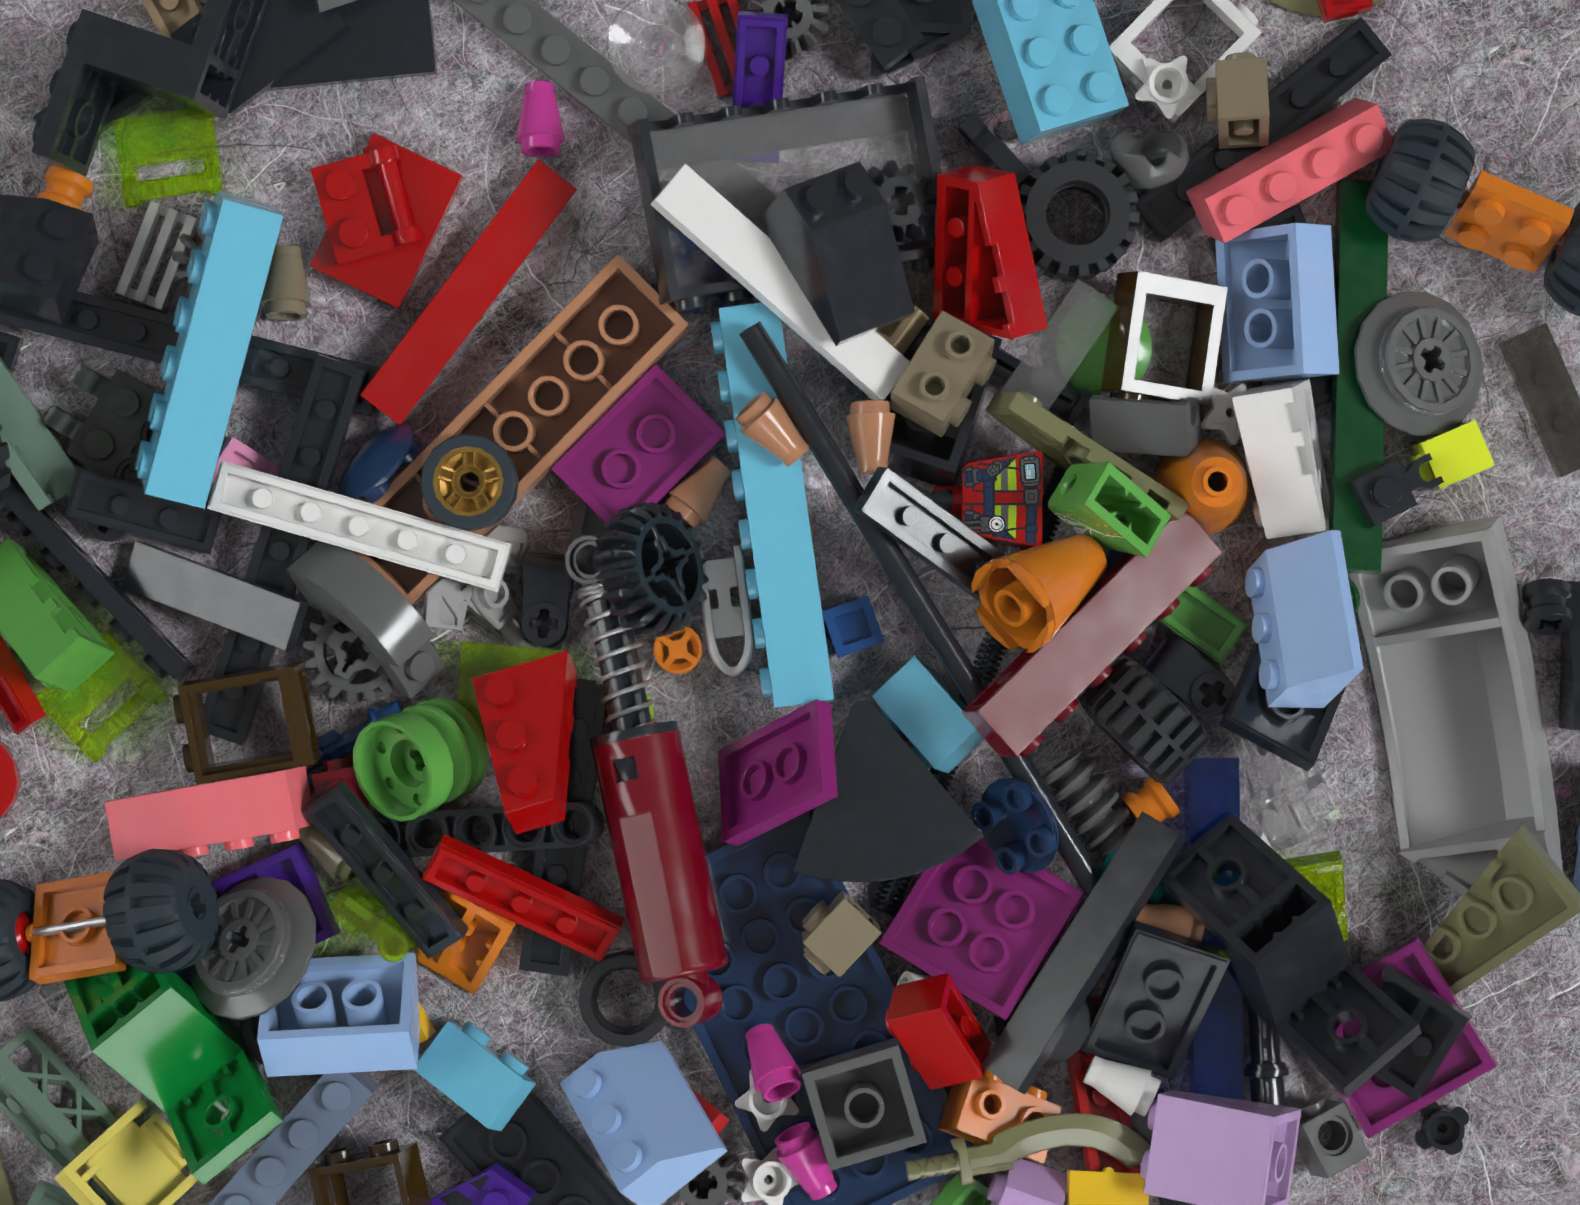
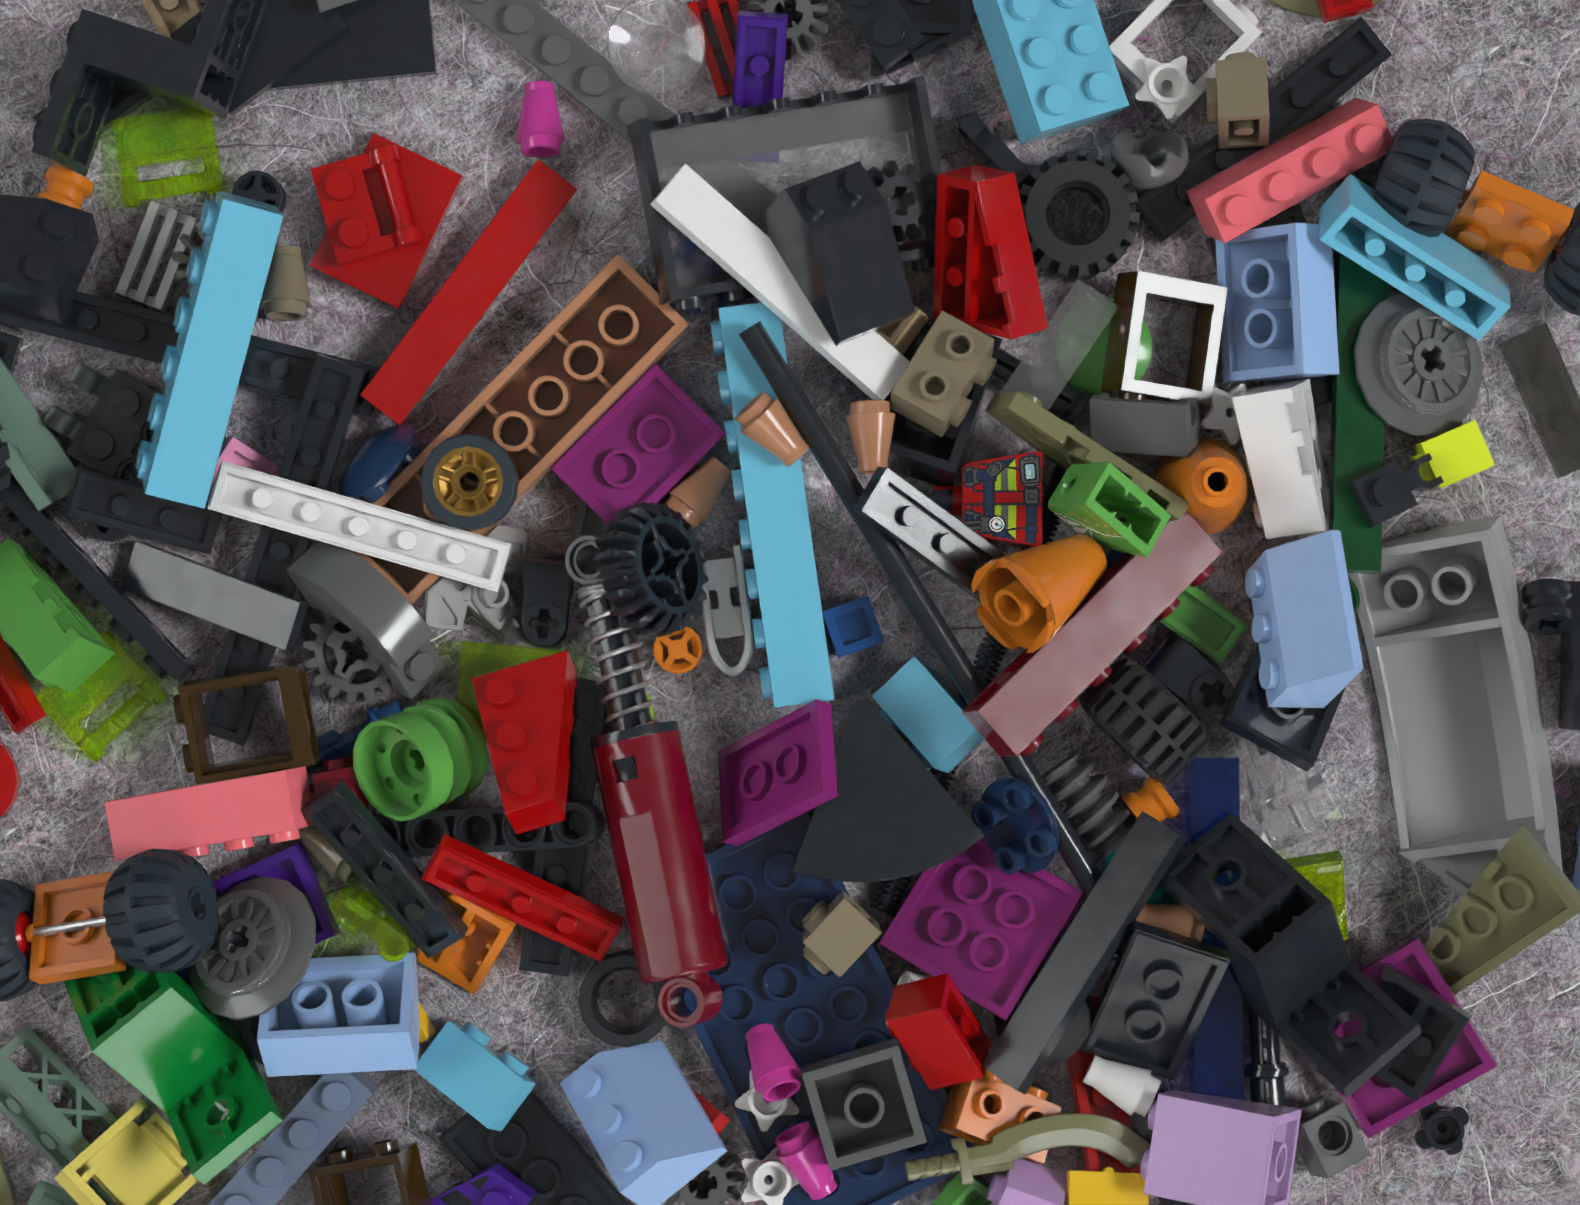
(251, 187): none -> black wheel
(1425, 268): none -> medium azure brick

